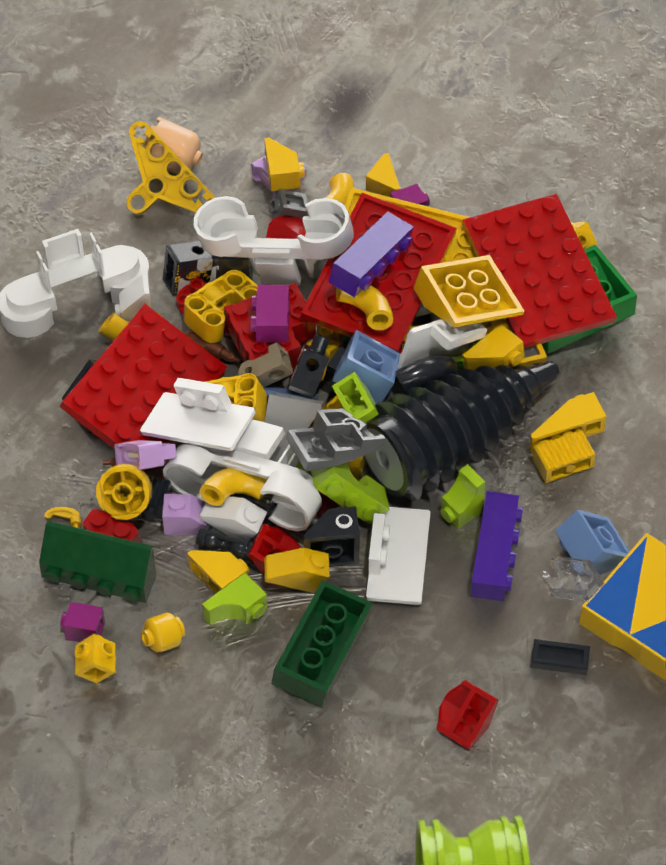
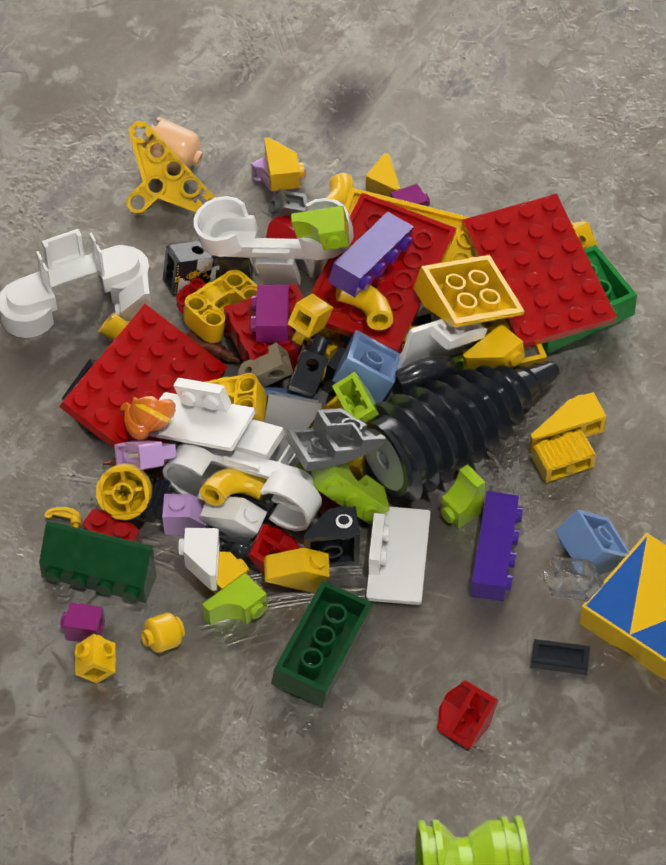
(147, 415): none -> orange hair
(202, 554): none -> white slope
(309, 317): none -> yellow brick
(324, 225): none -> lime arch

